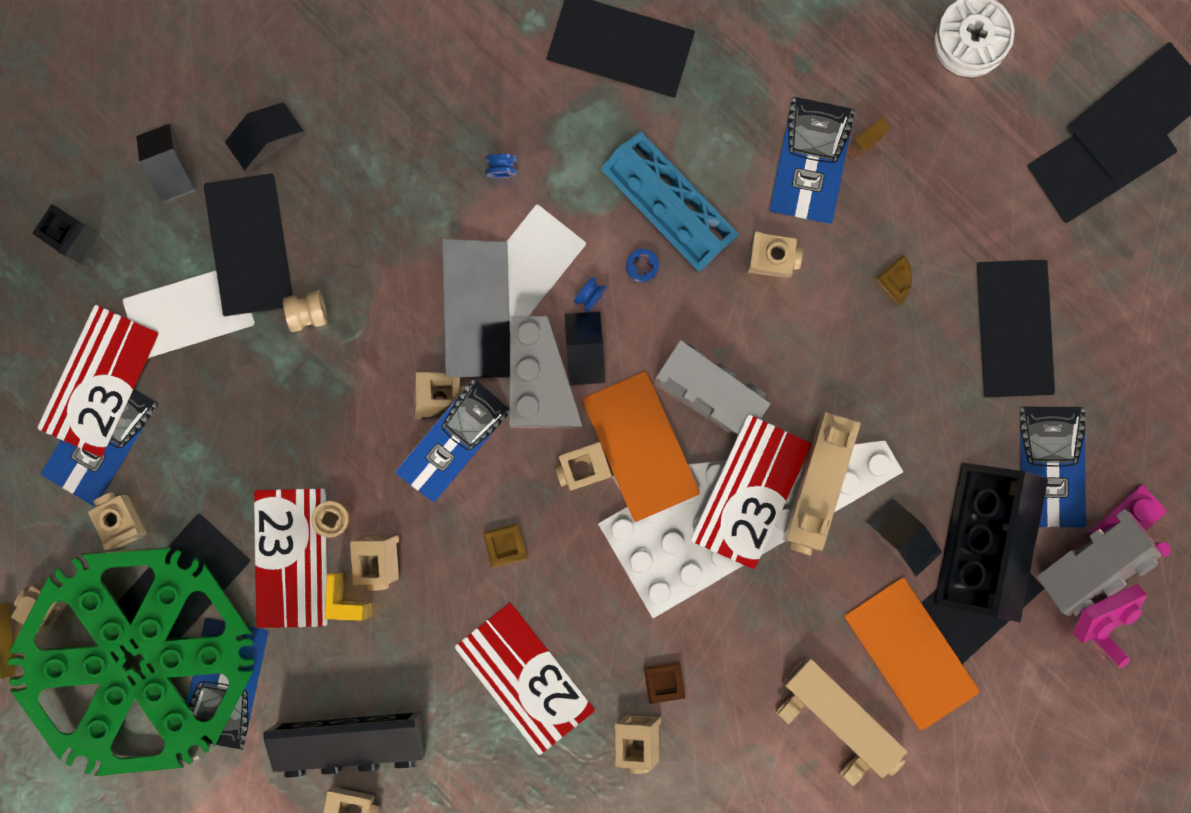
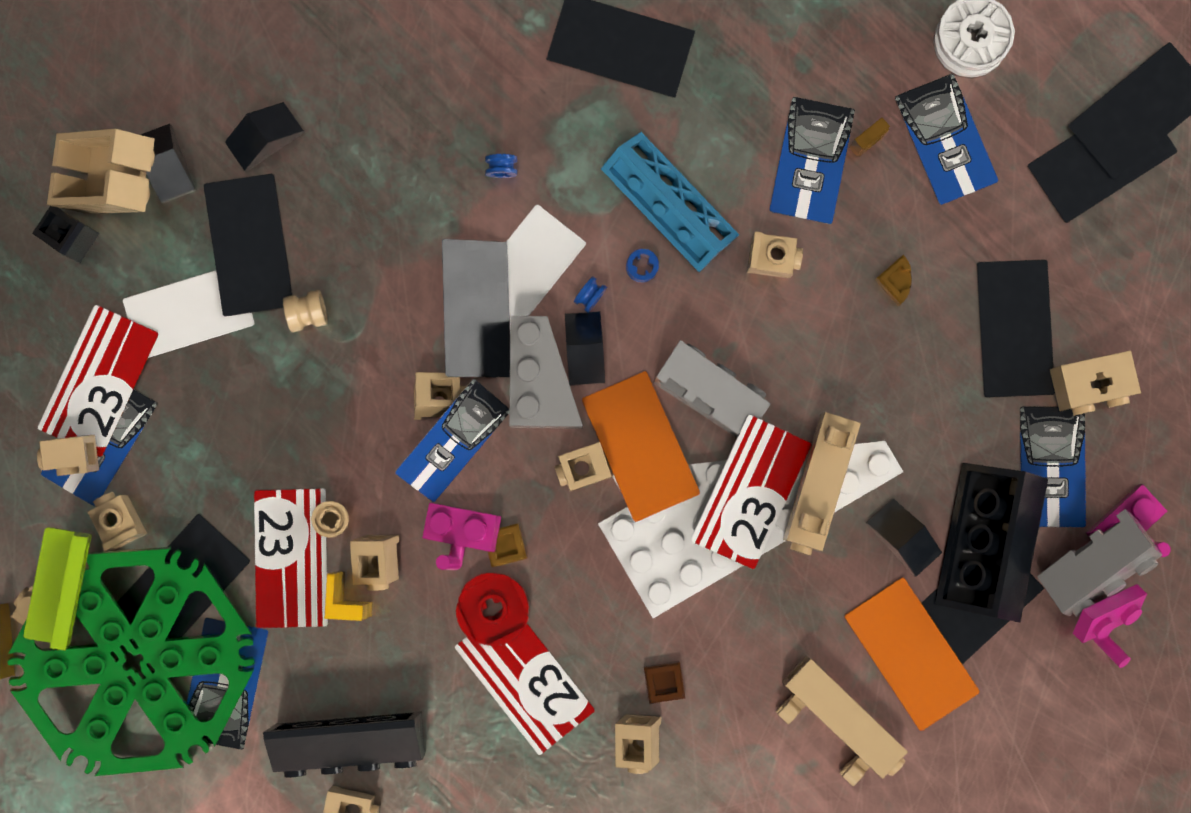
(57, 587): none -> lime panel
(69, 455): none -> tan brick
(115, 171): none -> tan piece
(461, 530): none -> dark pink plate
(473, 601): none -> red plate
(946, 139): none -> sticker
(1116, 378): none -> tan brick

